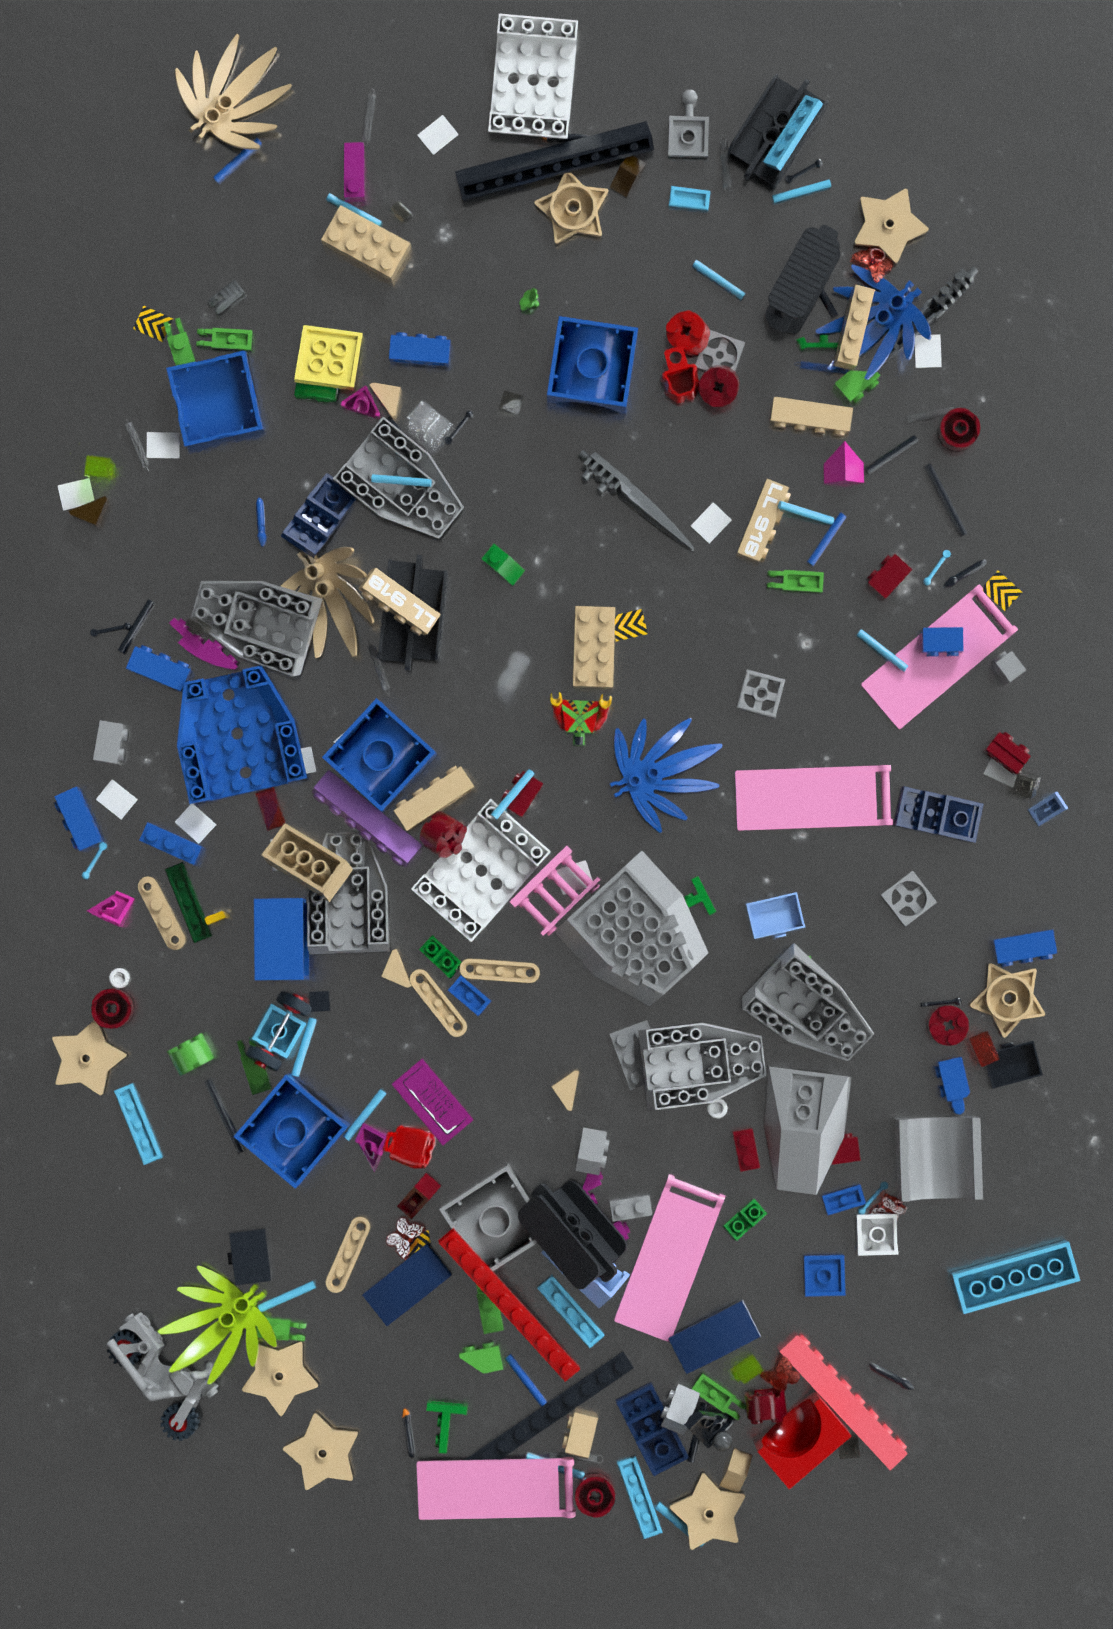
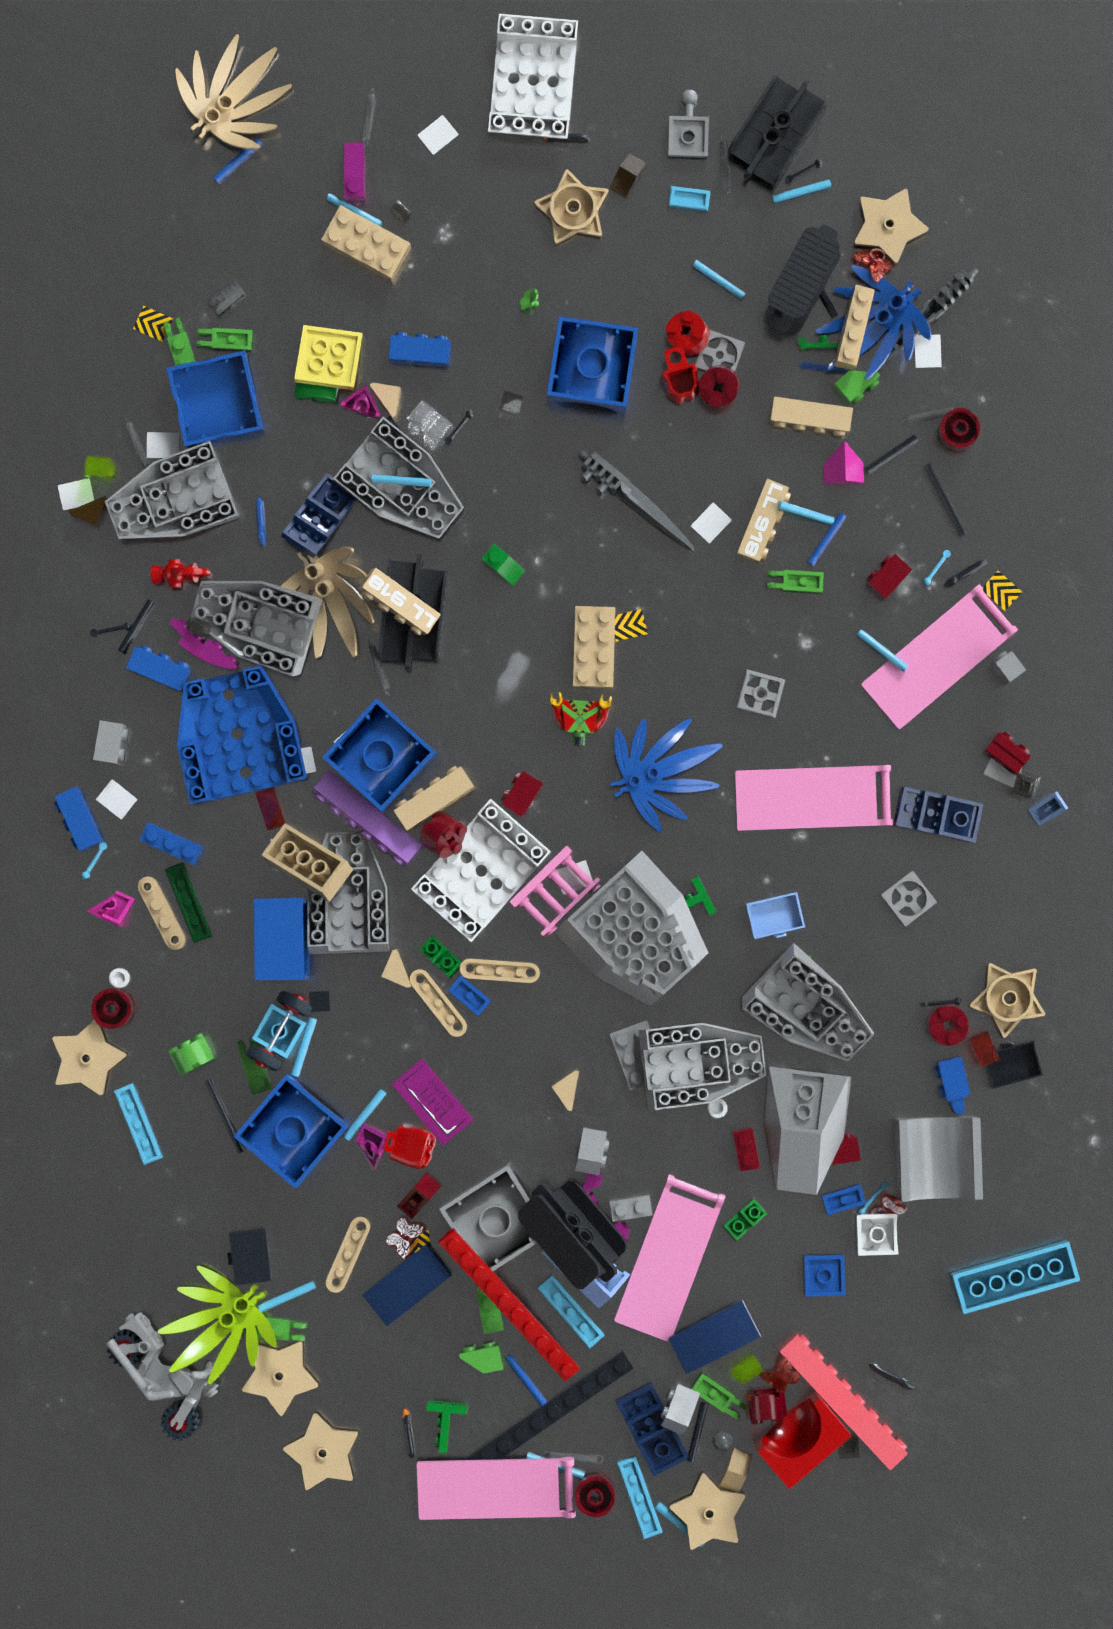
(174, 497): none -> light grey wedge
(175, 573): none -> red piece
(195, 823): white sticker -> none
(214, 918): yellow tile -> none
(512, 794): medium azure bar -> none
(554, 160): black brick -> none
(580, 1436): tan brick -> none
(707, 1424): black wing -> none
(793, 132): medium azure plate -> none
(942, 640): blue brick -> none
(1024, 947): blue brick -> none

